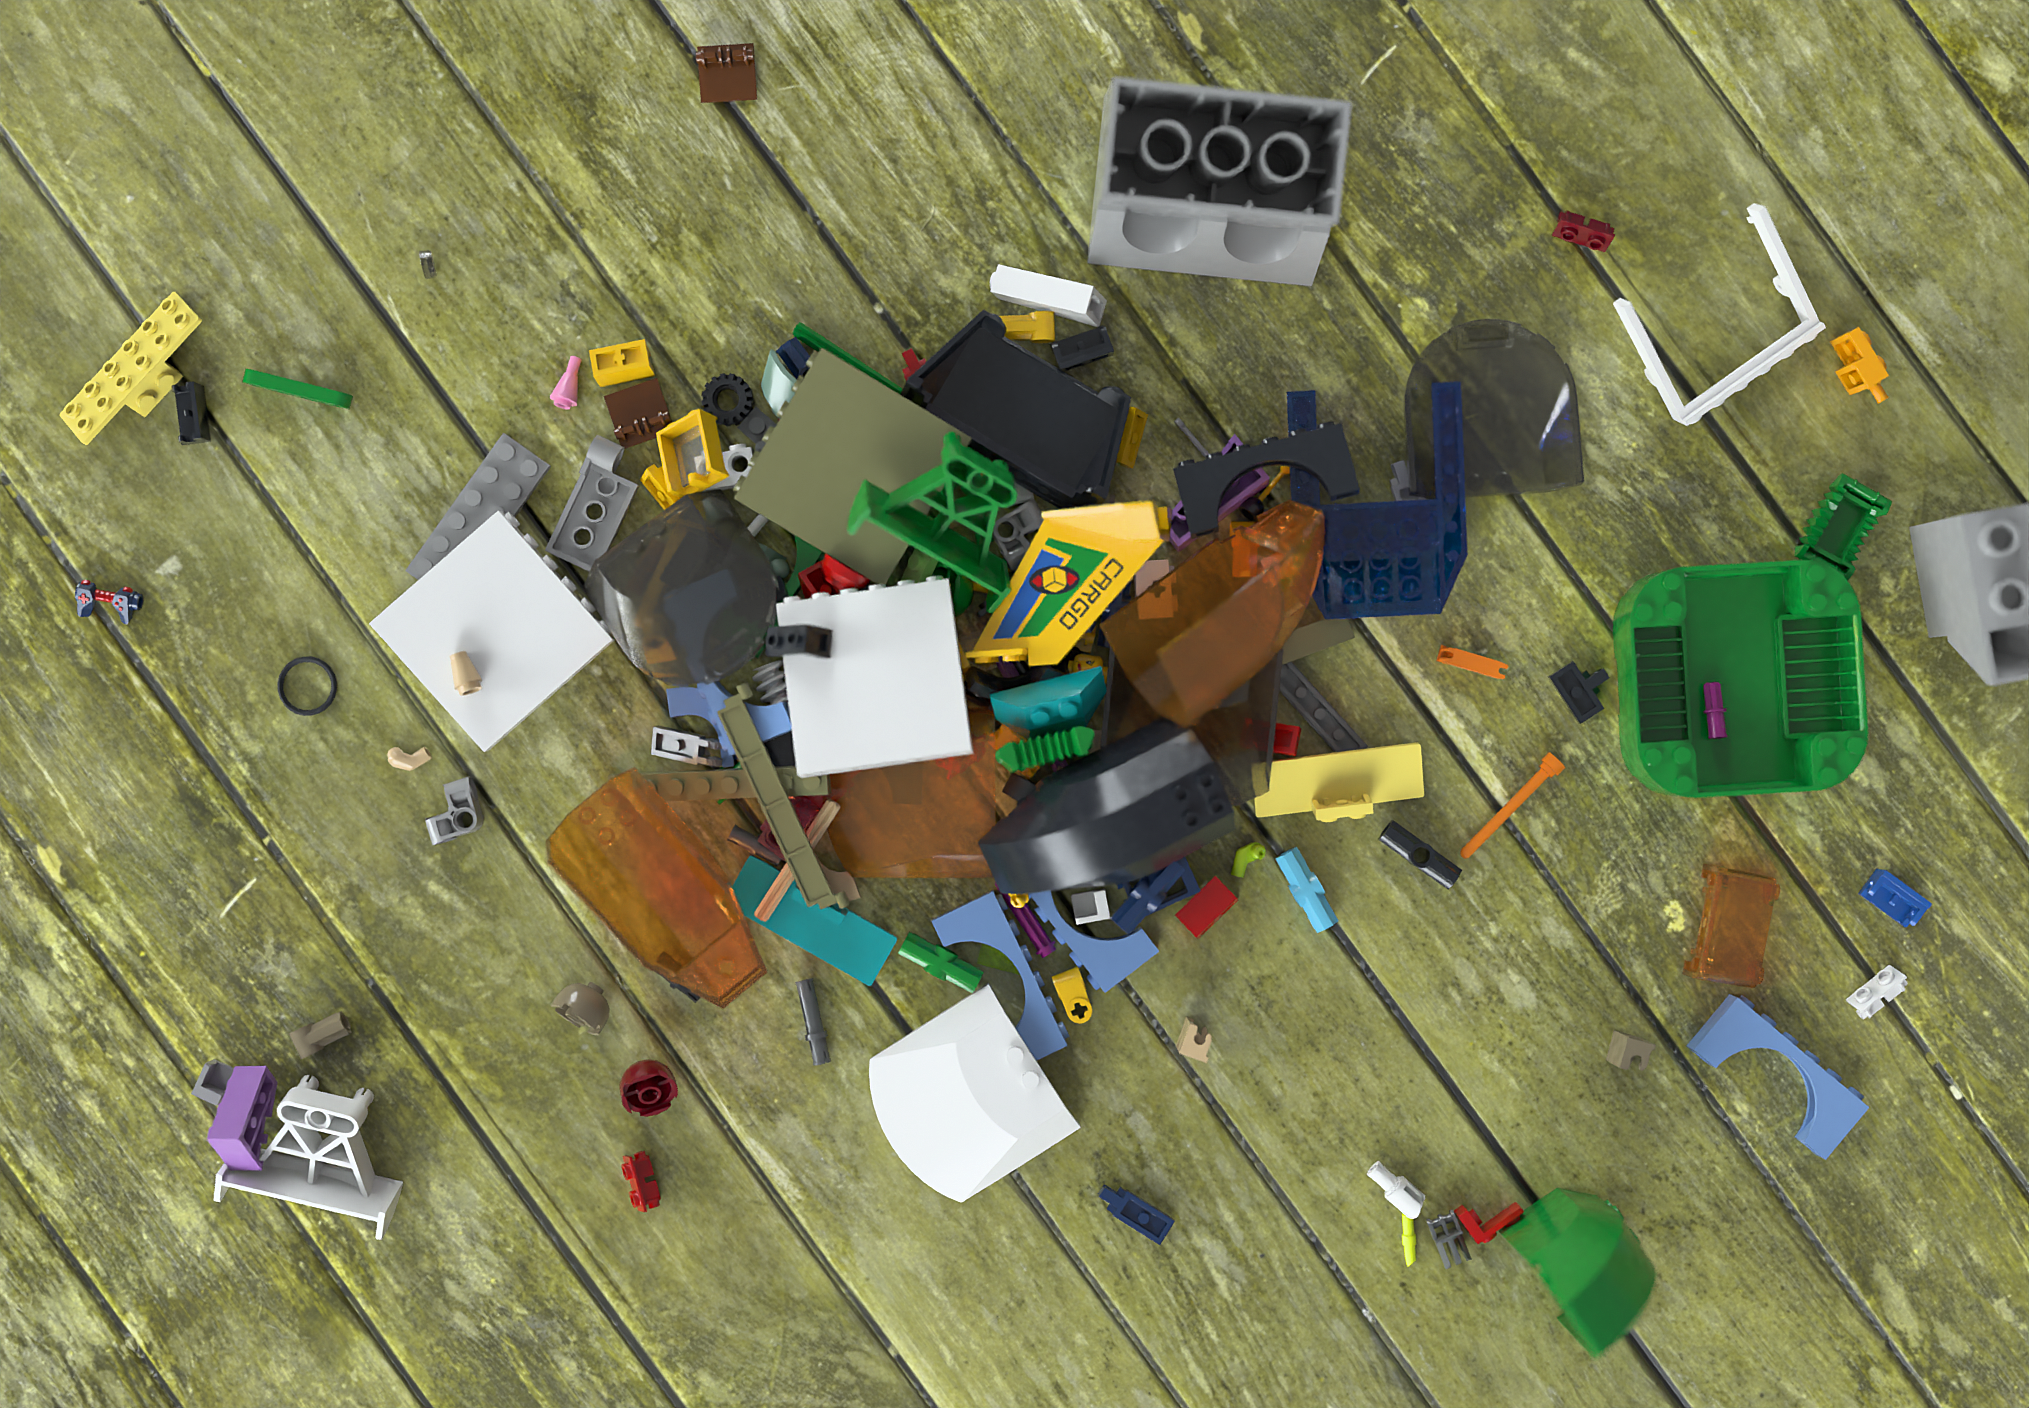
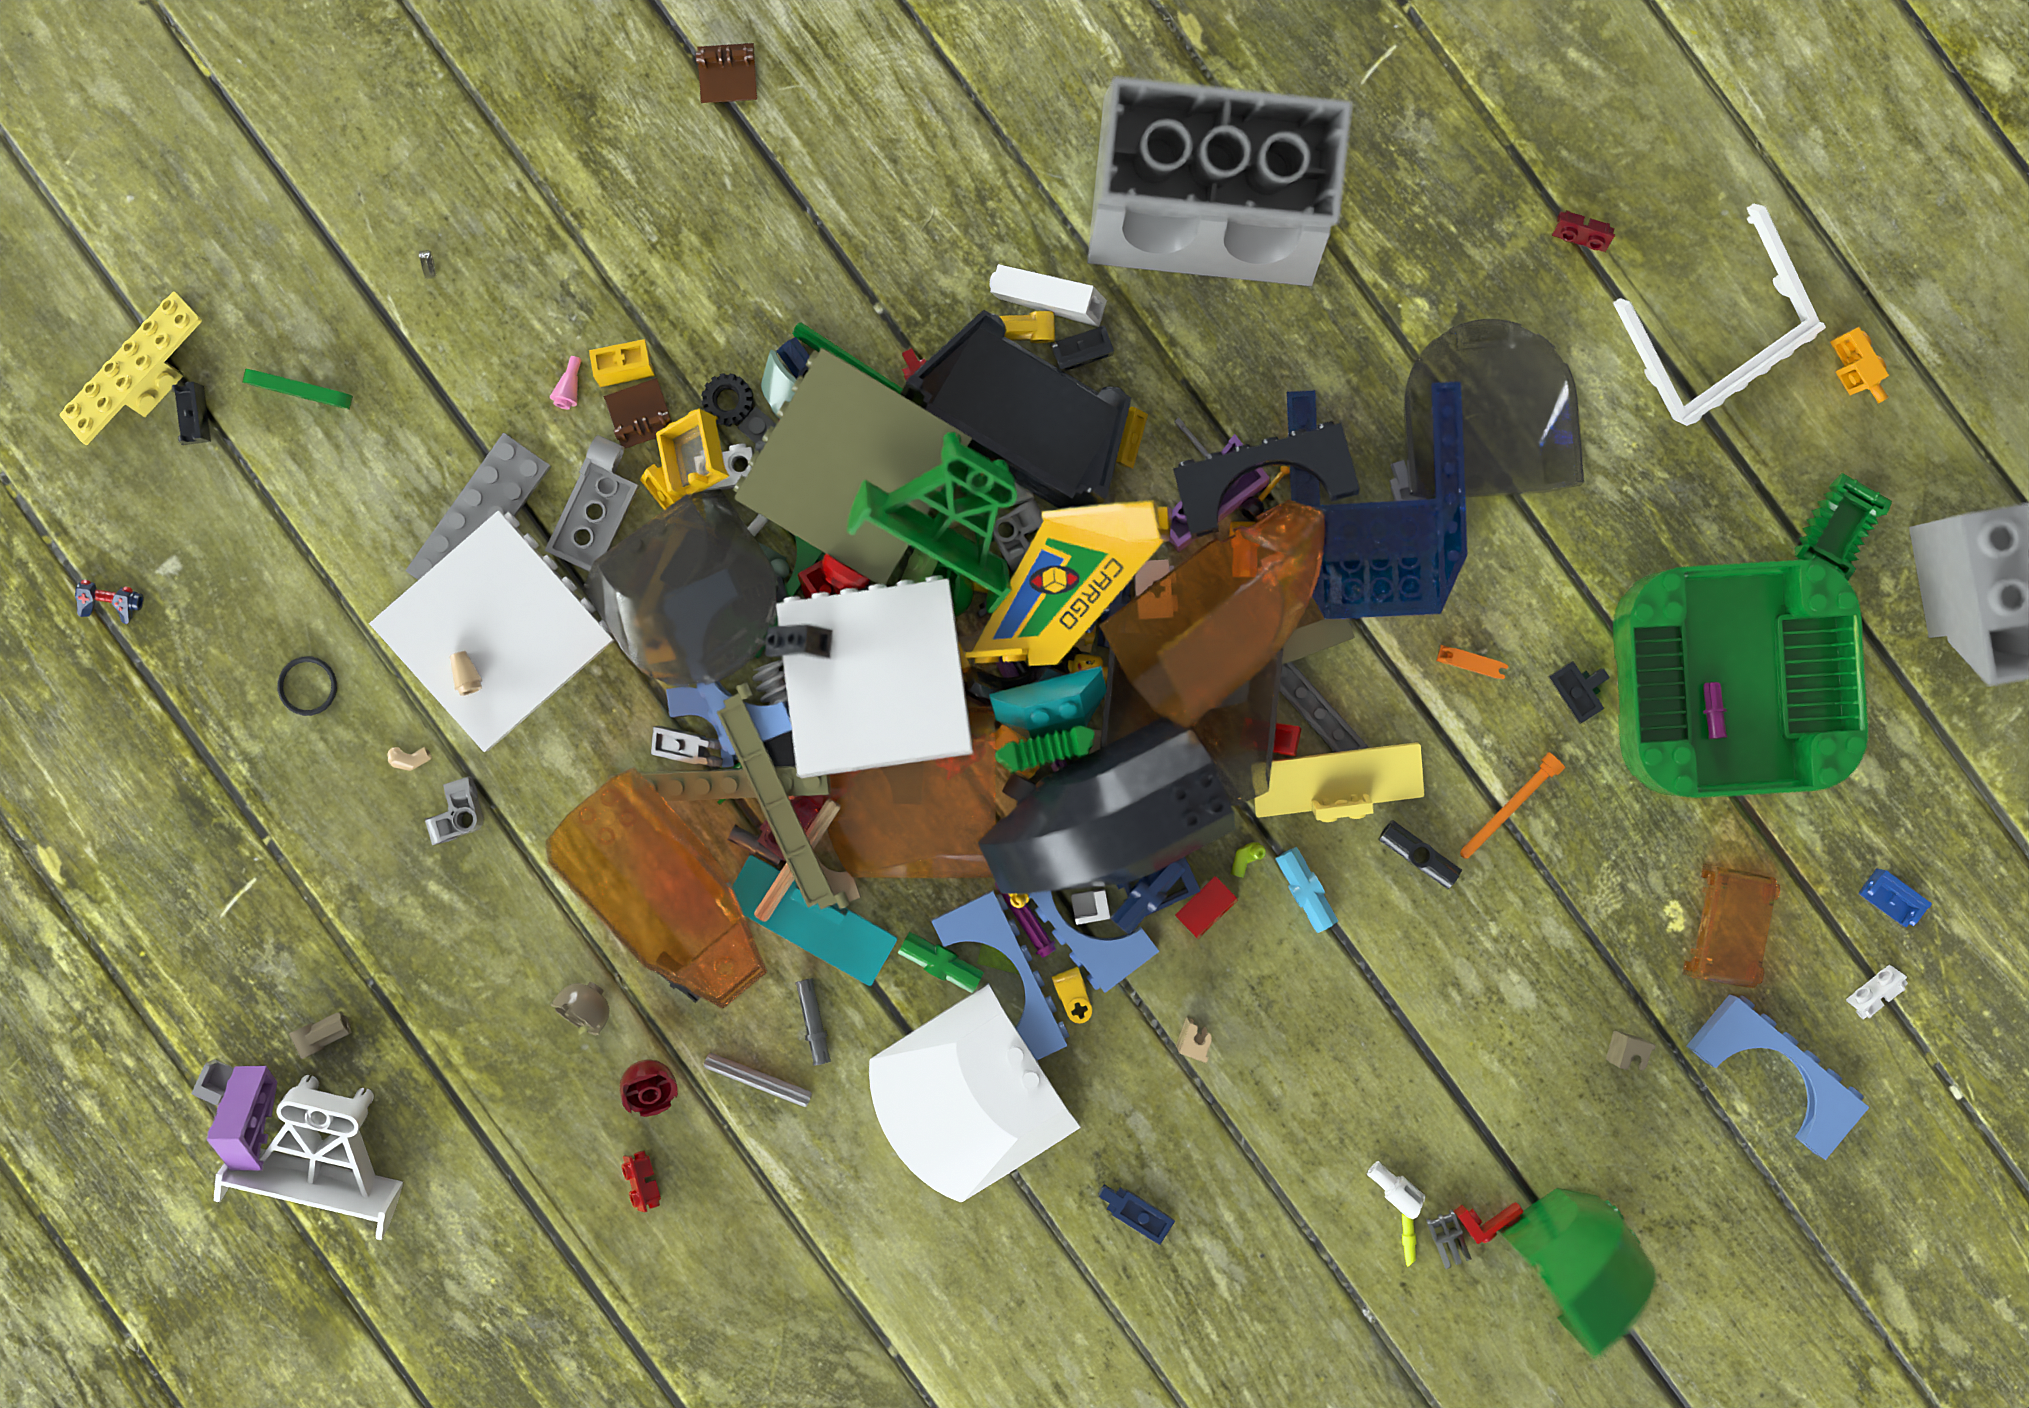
(757, 1079): none -> light grey axle

